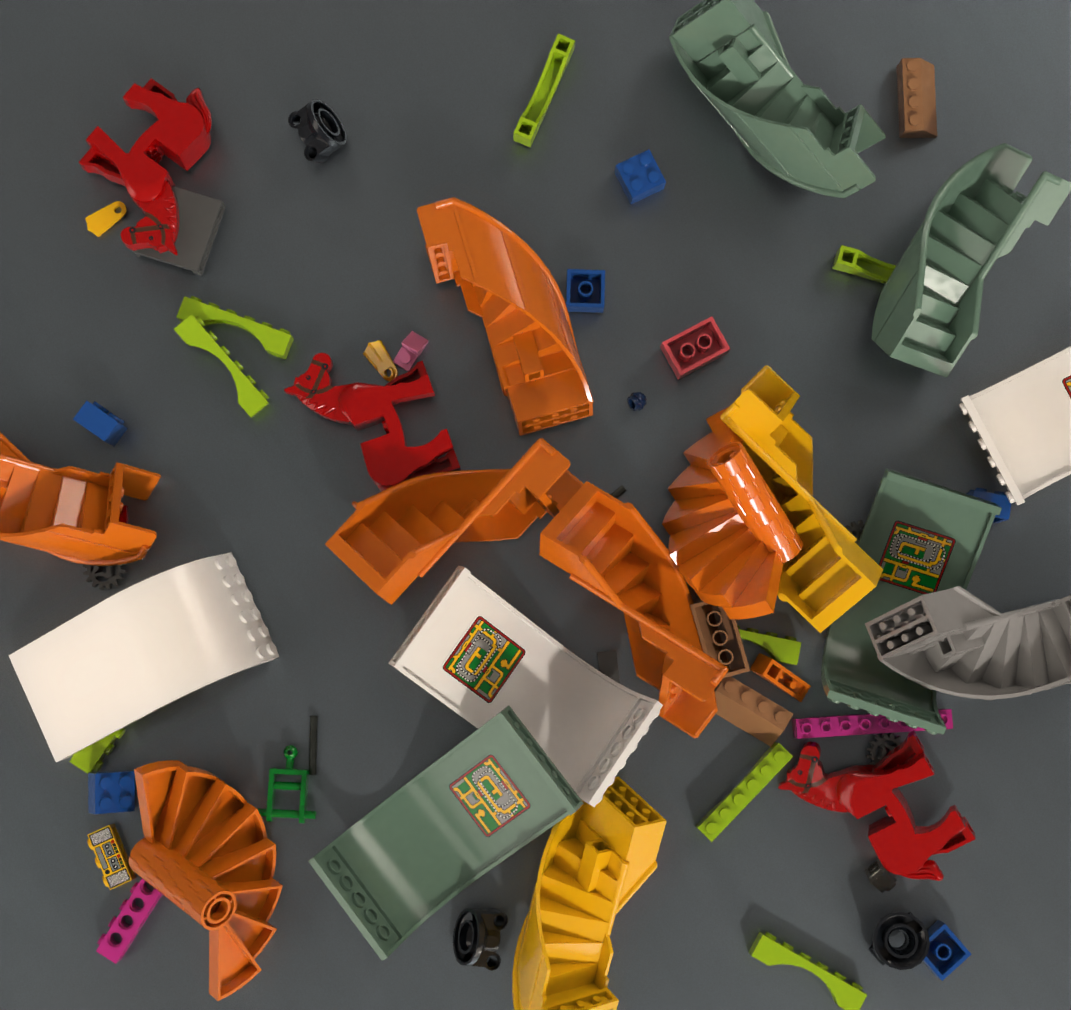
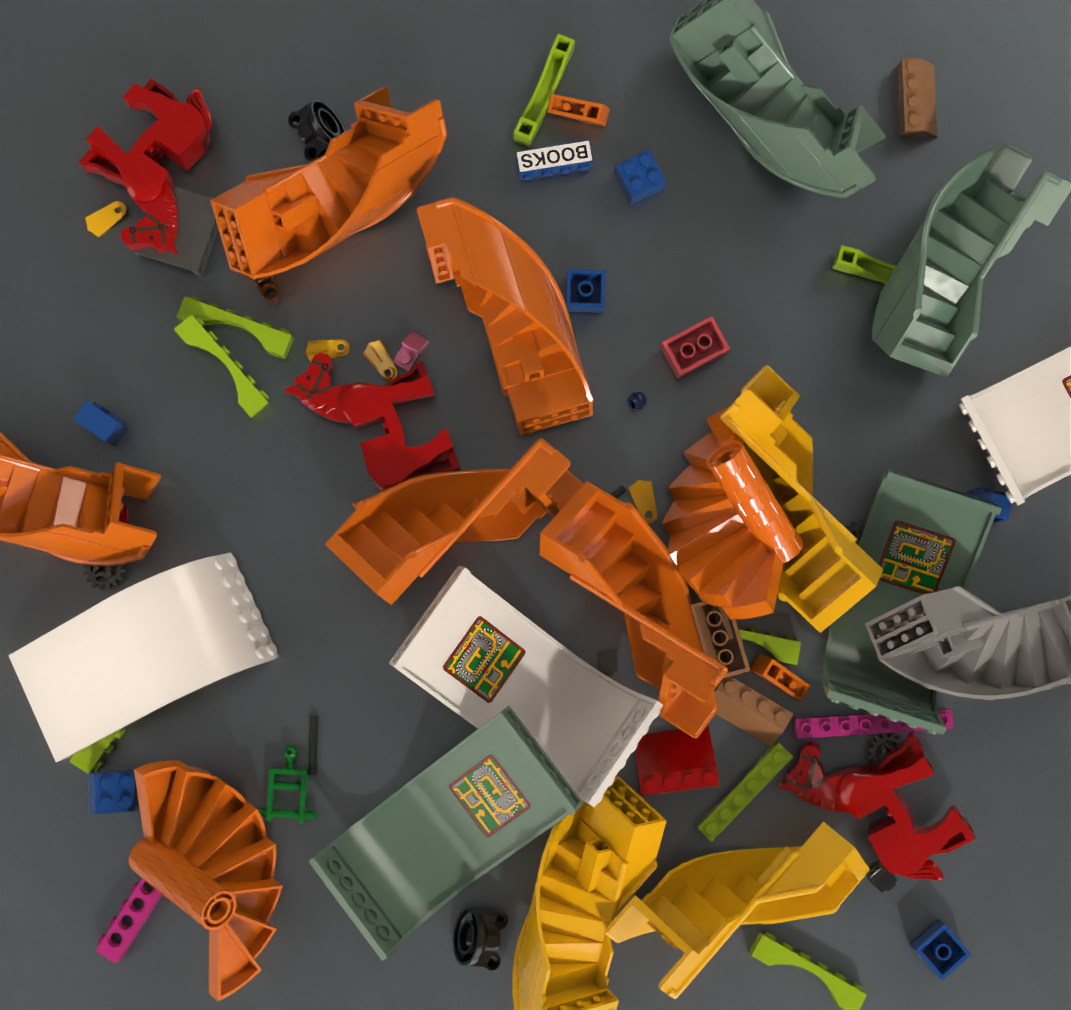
(111, 856): brick -> none
(268, 284): none -> reddish brown piece
(305, 209): none -> orange piece
(327, 346): none -> yellow piece
(554, 159): none -> brick
(578, 110): none -> orange slope
(644, 499): none -> yellow piece
(675, 762): none -> red slope
(716, 893): none -> yellow piece
(914, 947): black piece -> none

